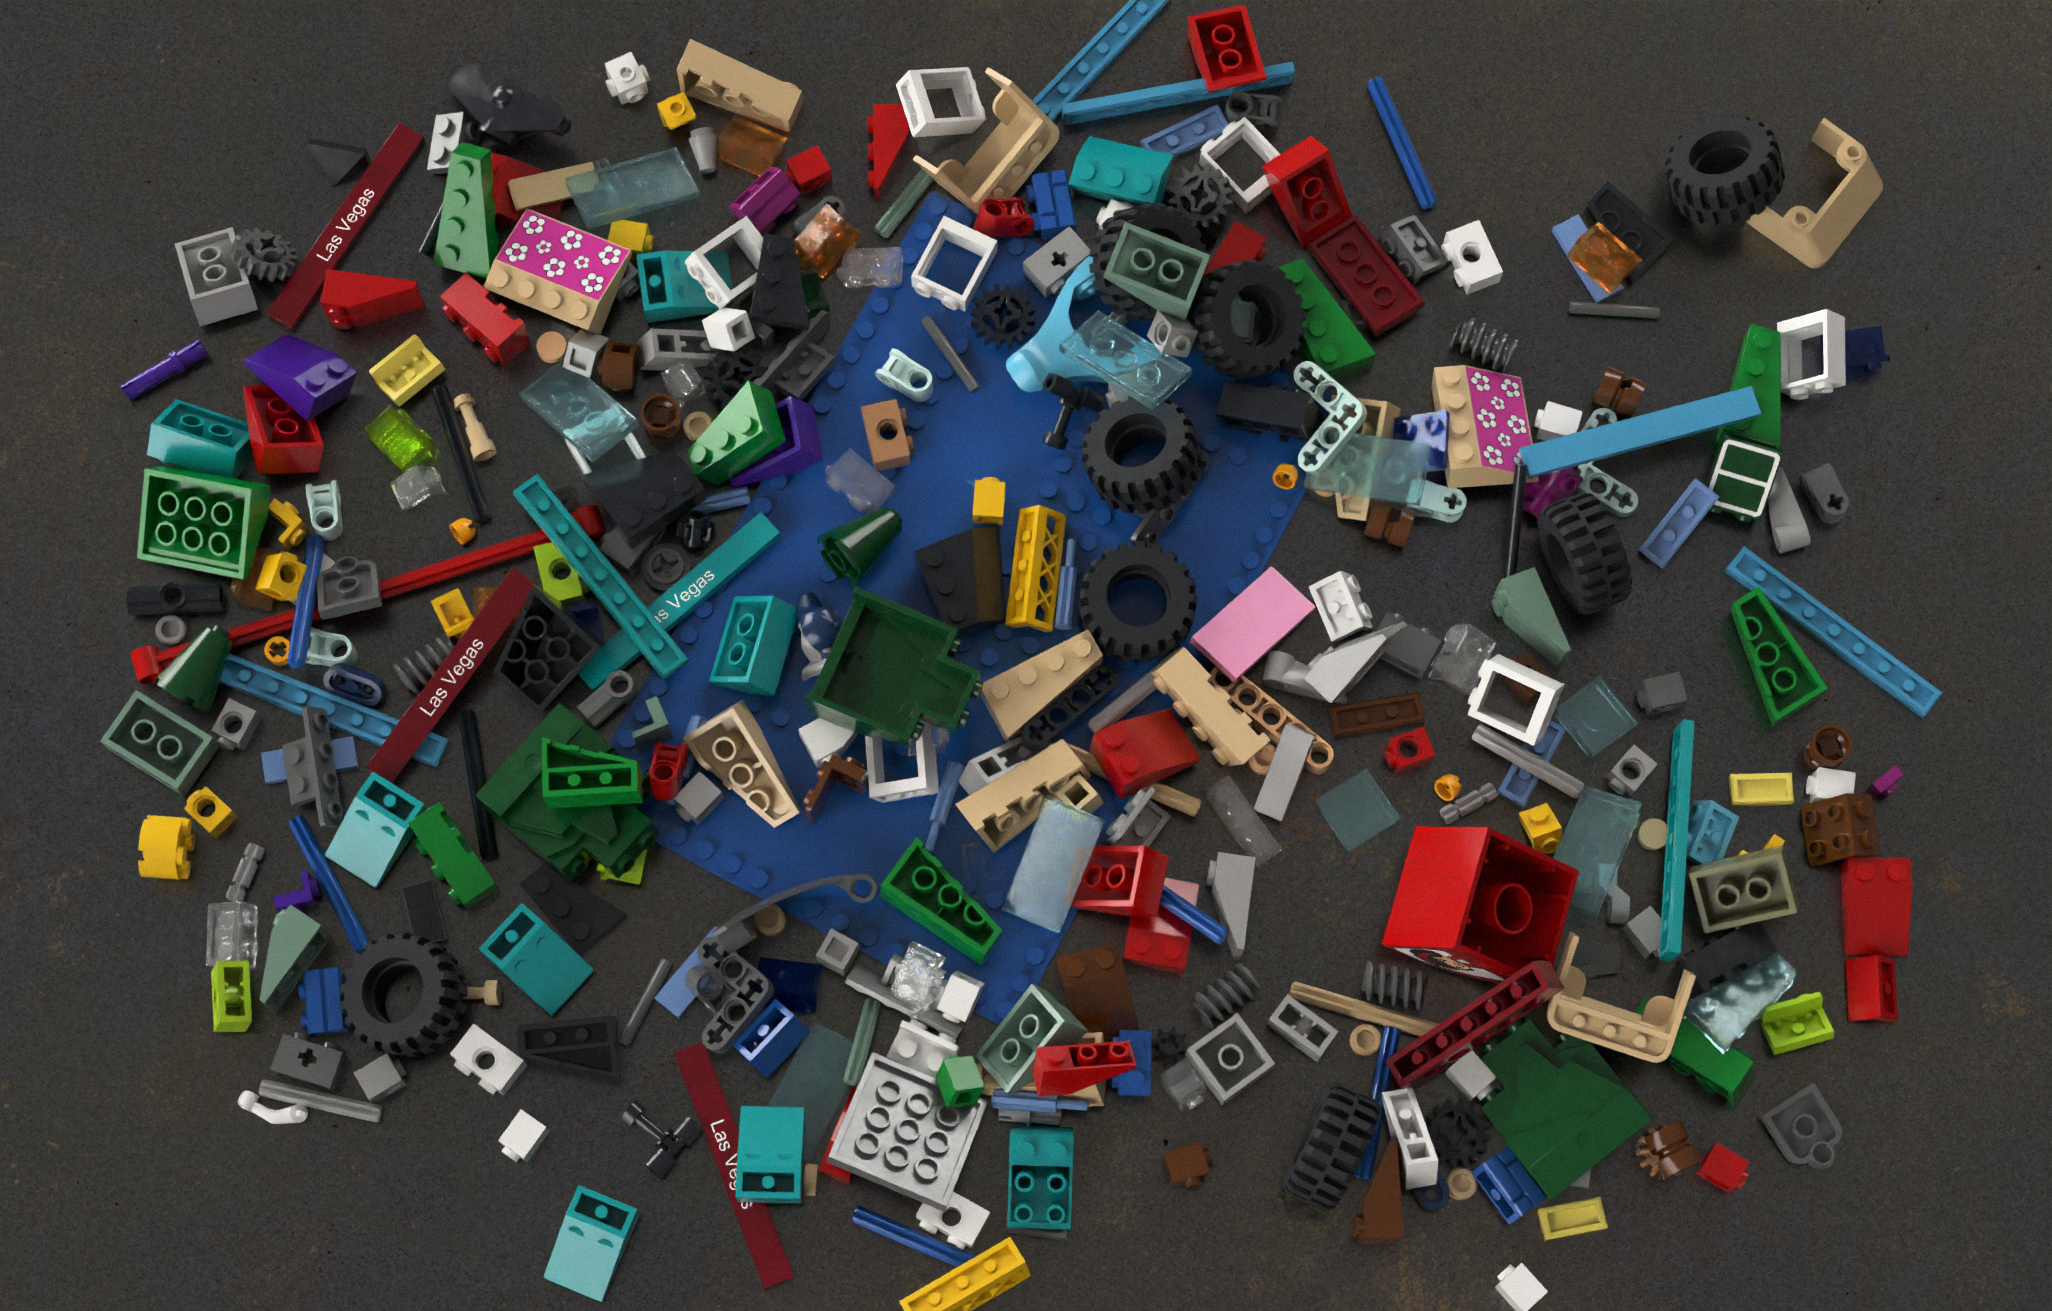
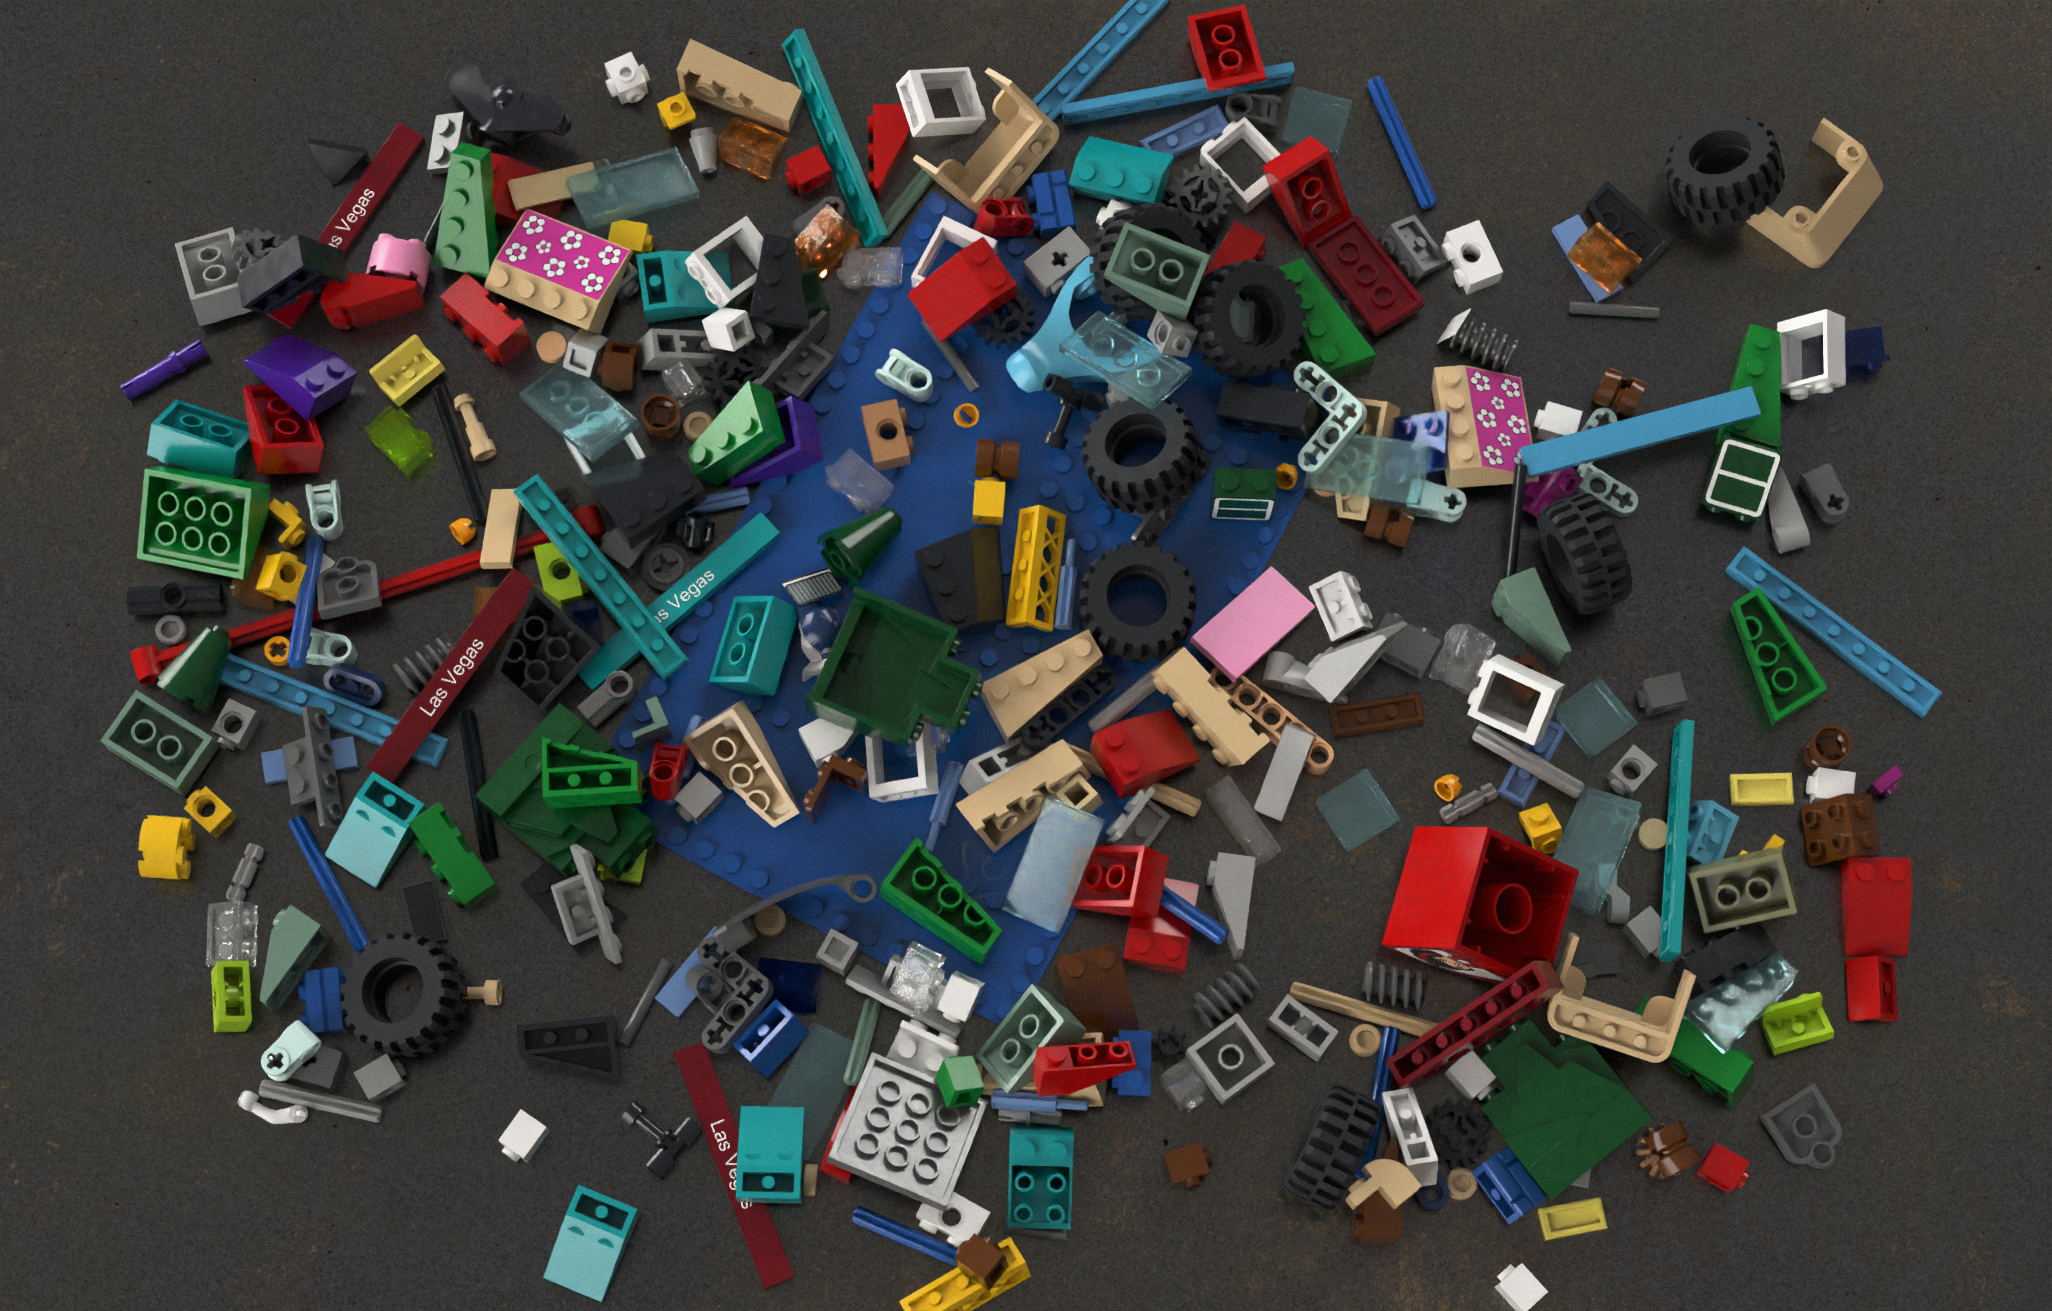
(289, 272): none -> black wedge
(292, 1049): none -> light aqua piece
(300, 899): dark purple bracket -> none
(400, 259): none -> bright pink brick
(417, 485): clear bracket -> none
(453, 613): yellow bracket -> none
(478, 1044): white brick -> none
(501, 530): none -> tan tile
(536, 959): teal slope -> none
(583, 908): none -> light grey bracket
(766, 199): magenta brick -> none
(813, 586): none -> sticker
(834, 139): none -> teal tile
(963, 290): none -> red slope
(969, 411): none -> light orange hinge
(981, 1260): none -> reddish brown brick
(997, 459): none -> reddish brown wheel
(1243, 494): none -> dark green brick
(1262, 759): light nougat tile -> none
(1317, 116): none -> clear light blue tile
(1389, 1178): none -> tan brick
(1418, 741): red brick -> none
(1454, 325): none -> white sticker
(1679, 523): medium blue tile -> none

